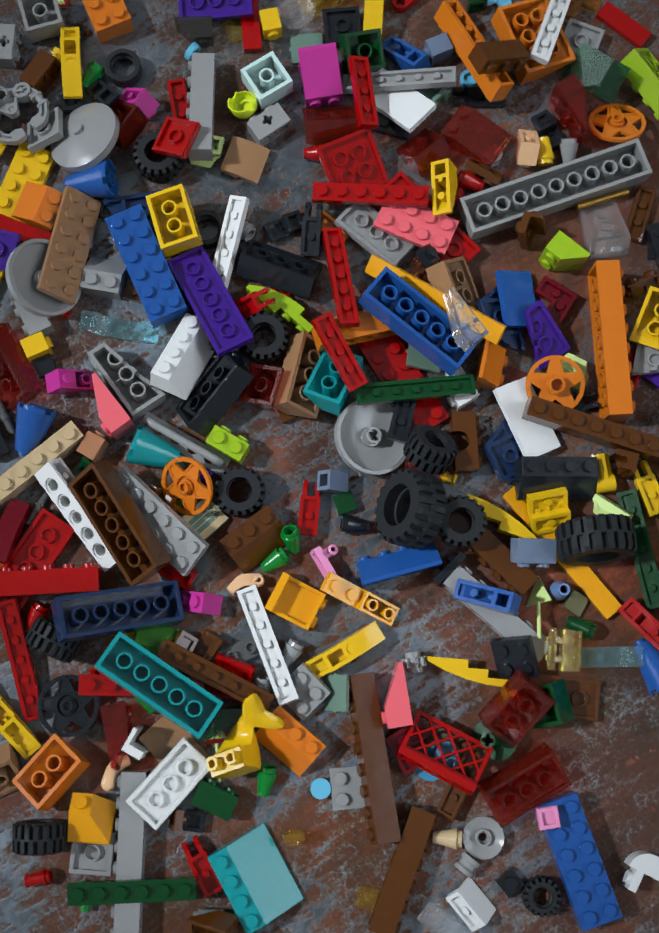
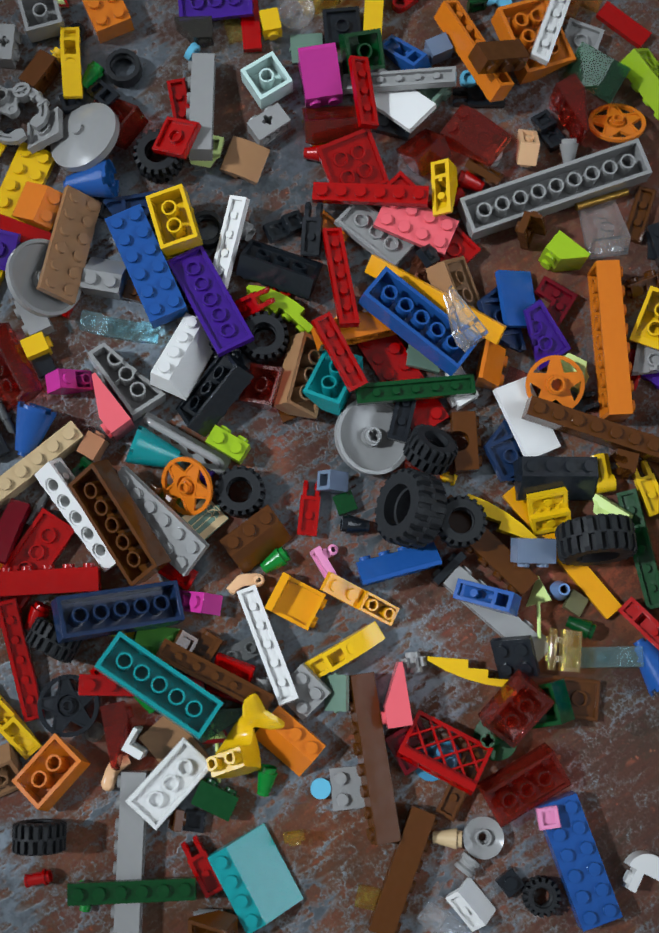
(90, 819): light orange slope -> none
(92, 858): light grey plate -> none
(142, 99): dark pink slope -> none
(243, 104): neon yellow hair -> none
(291, 537): green cone -> none
(291, 651): light grey cone -> none
(545, 154): yellow cone -> none

